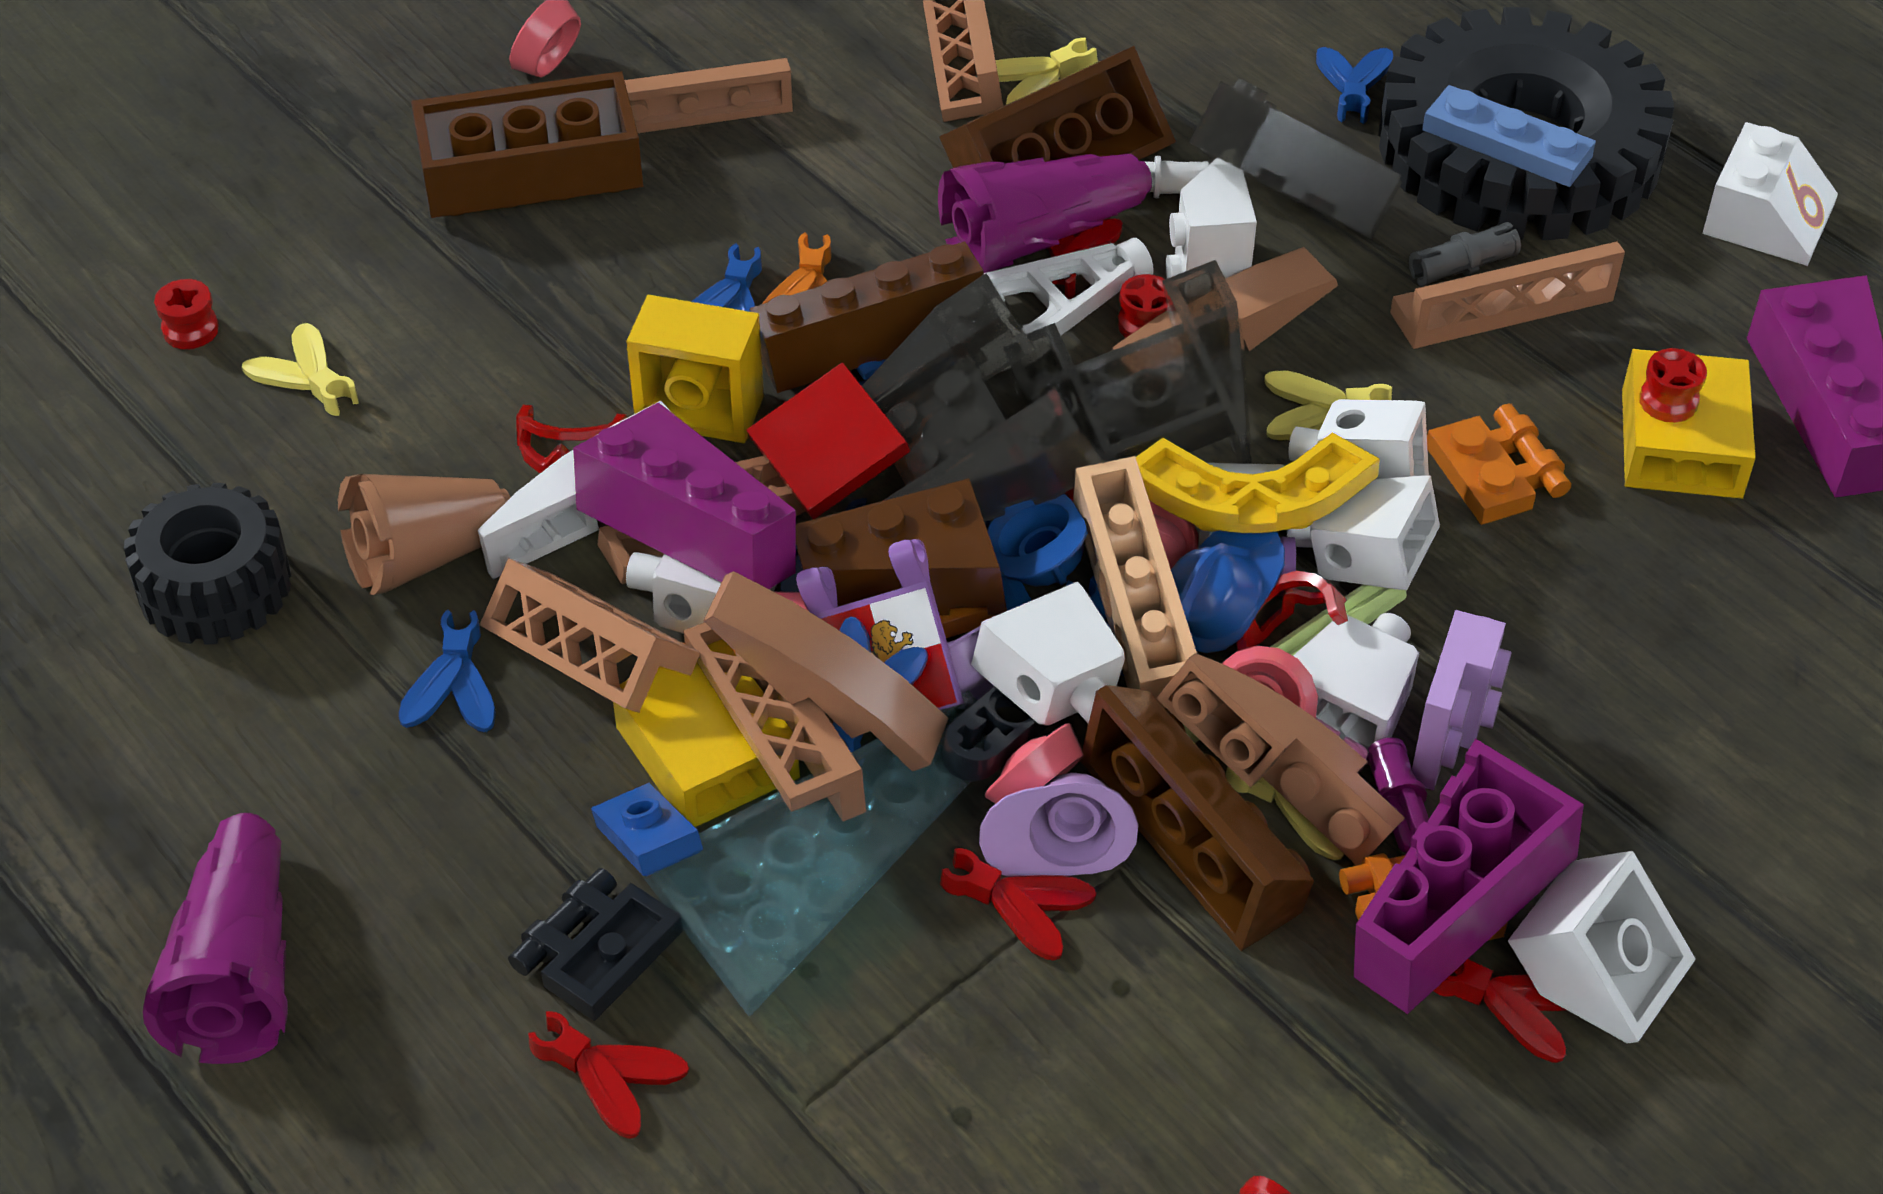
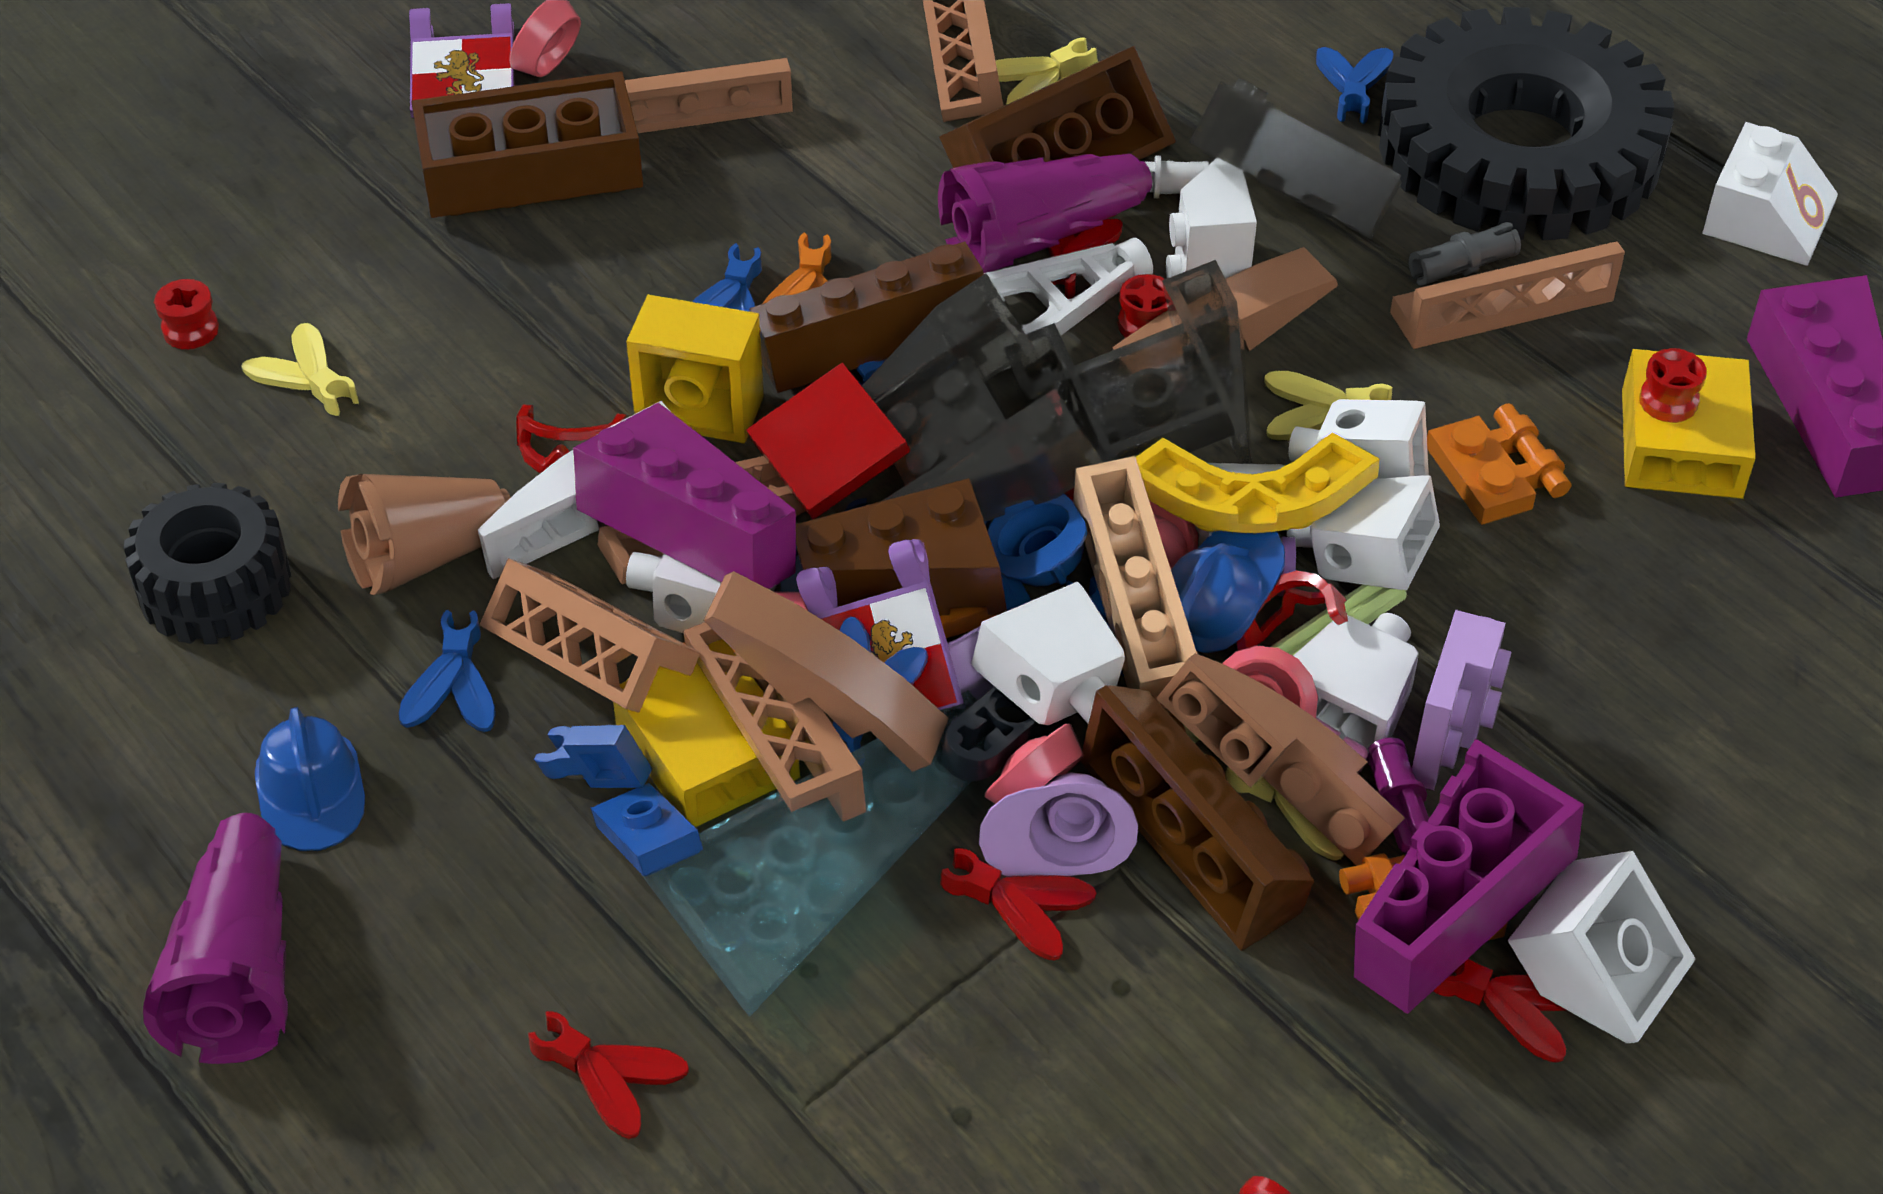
(309, 783): none -> blue piece
(459, 62): none -> flag
(601, 754): none -> blue plate
(607, 953): black plate -> none
(1509, 135): medium blue plate -> none

